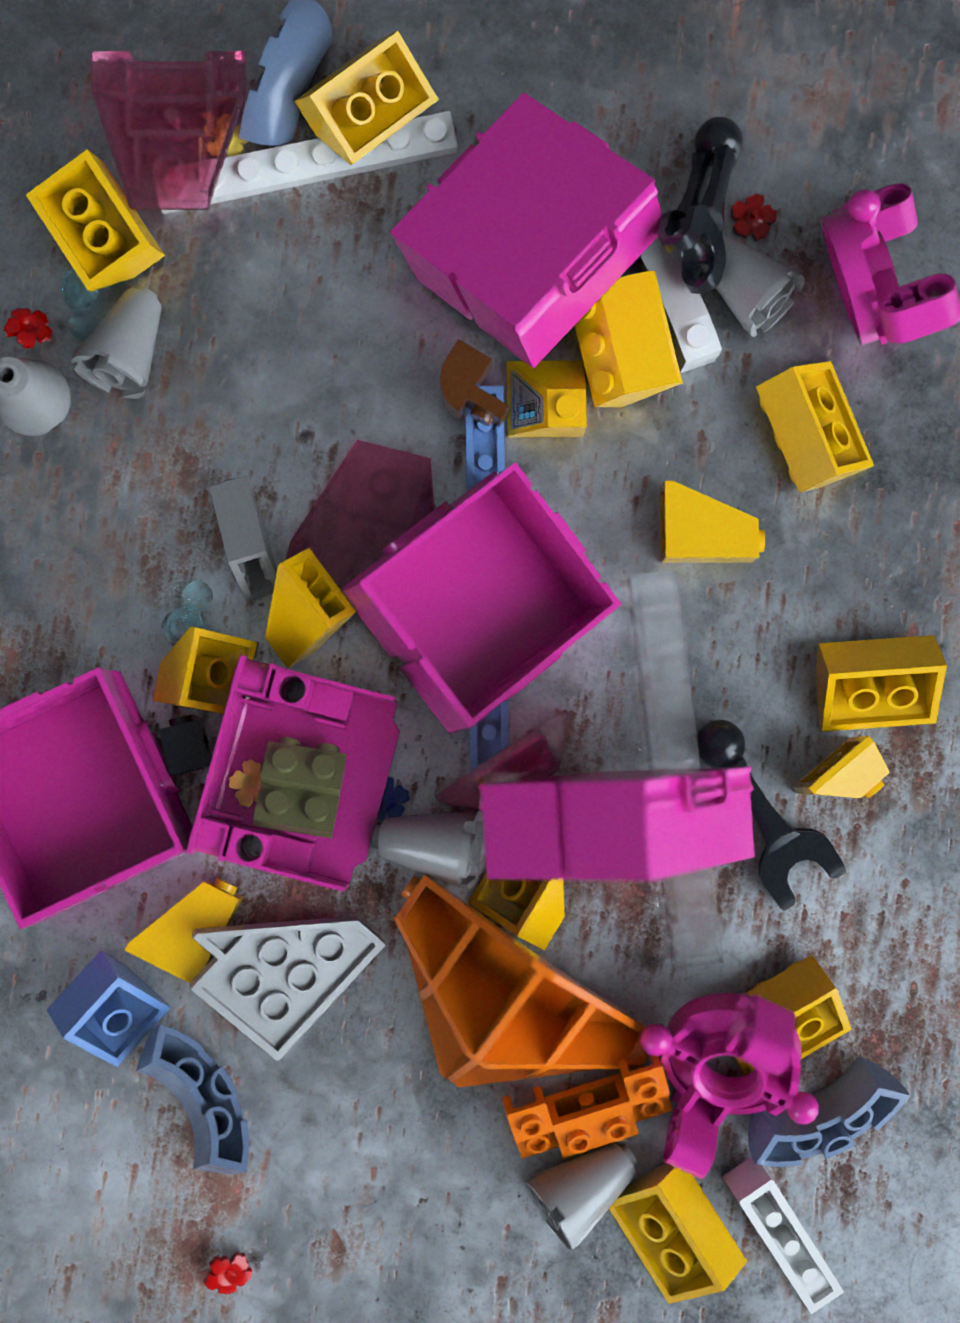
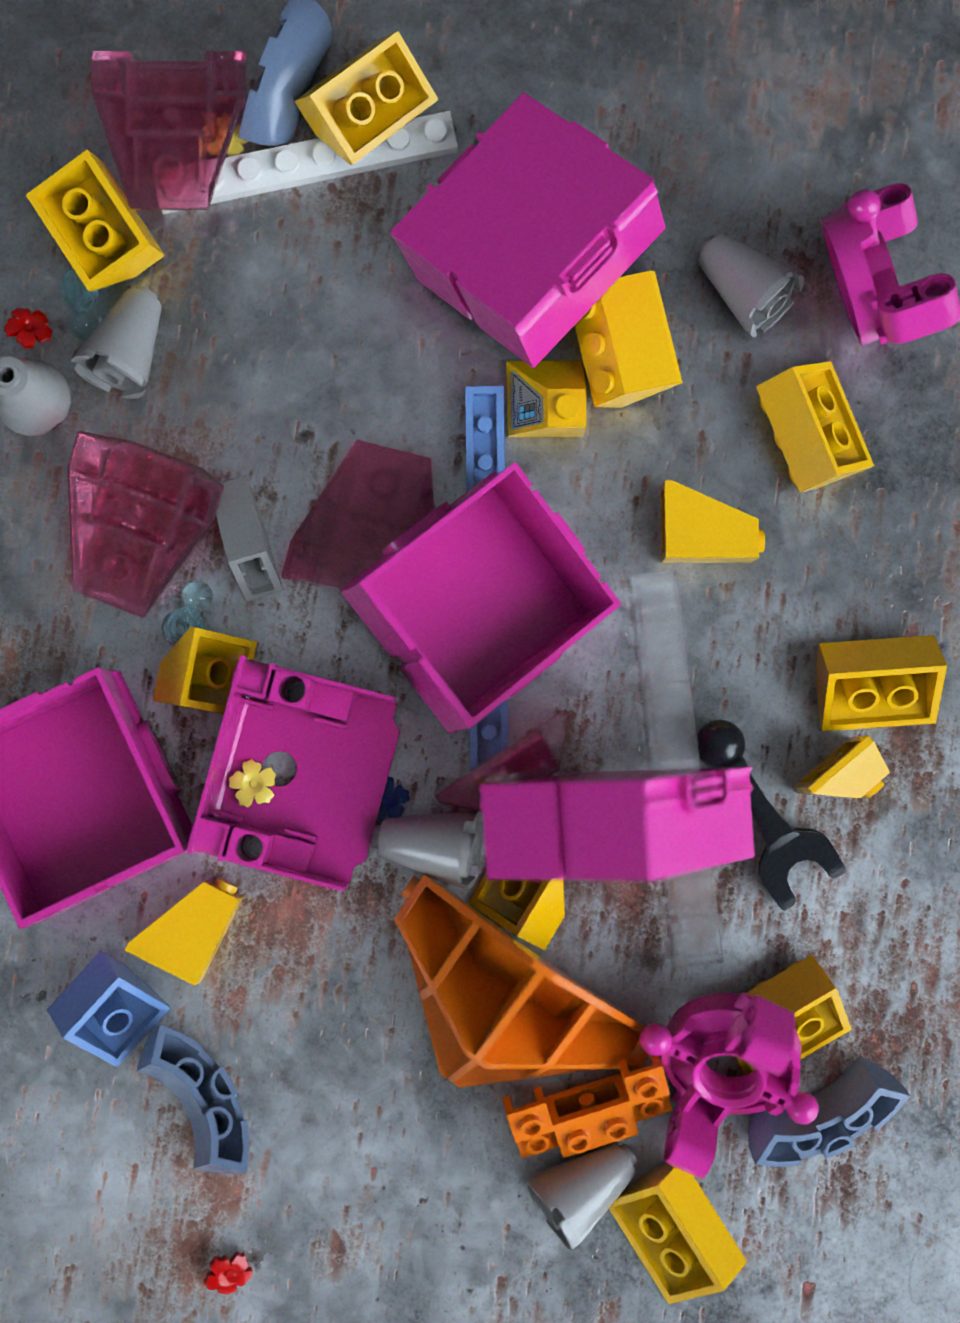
(133, 519): none -> clear pink wedge
(185, 745): black brick -> none
(281, 974): light grey wing -> none
(300, 787): olive plate -> none
(304, 608): yellow slope -> none
(460, 383): reddish brown brick -> none
(686, 313): white slope -> none
(699, 219): black piece -> none
(752, 217): red plant -> none
(783, 1234): white slope -> none

